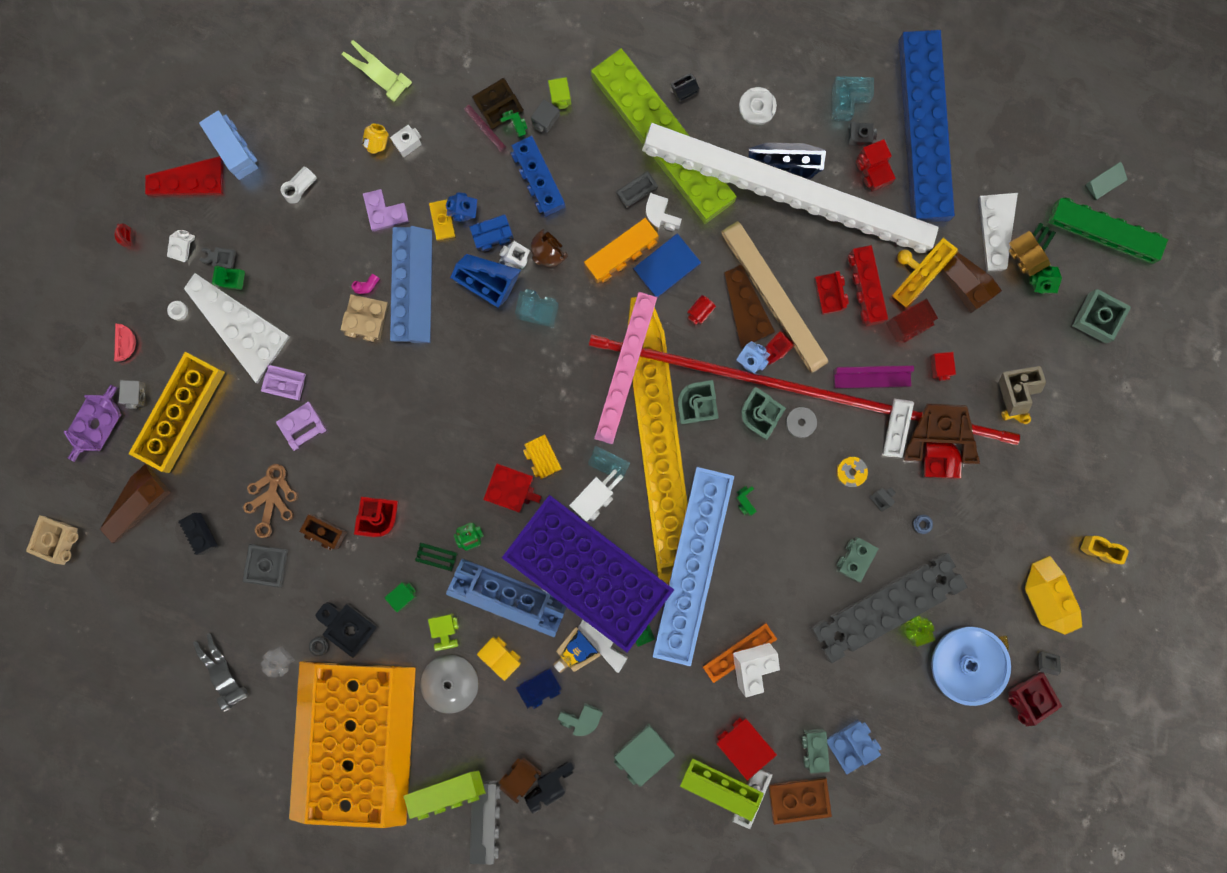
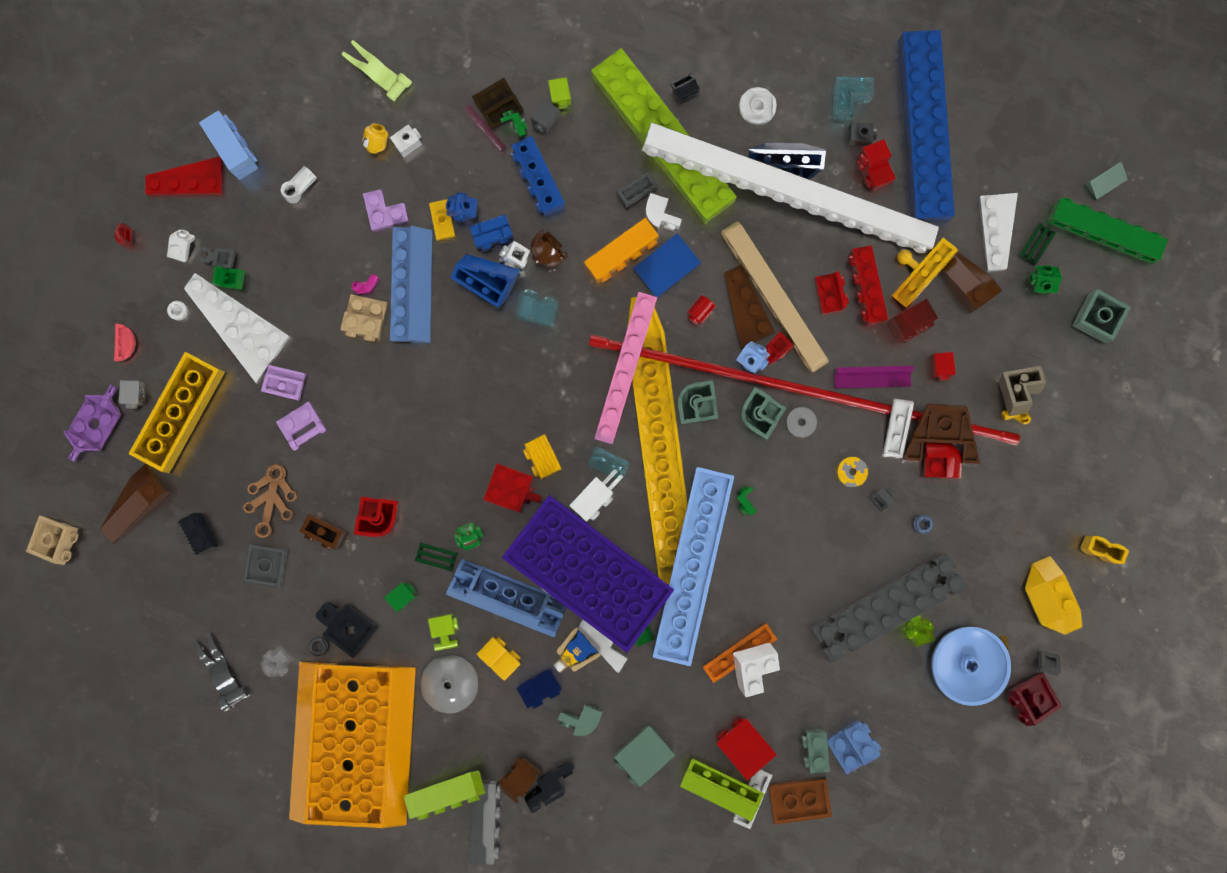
(857, 559): sand green brick -> none
(1029, 253): pearl gold brick -> none

